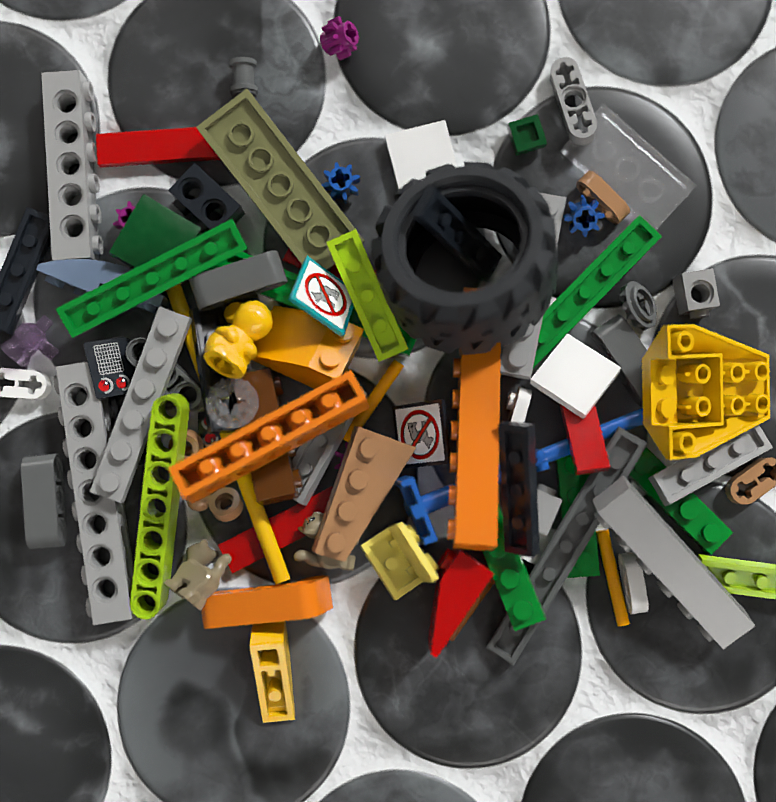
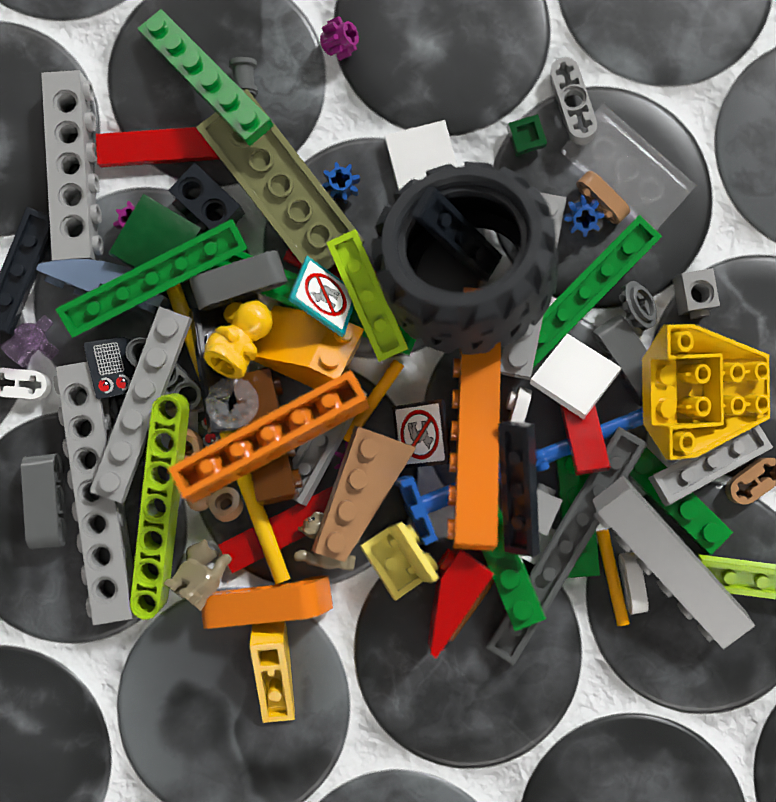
(206, 77): none -> plate

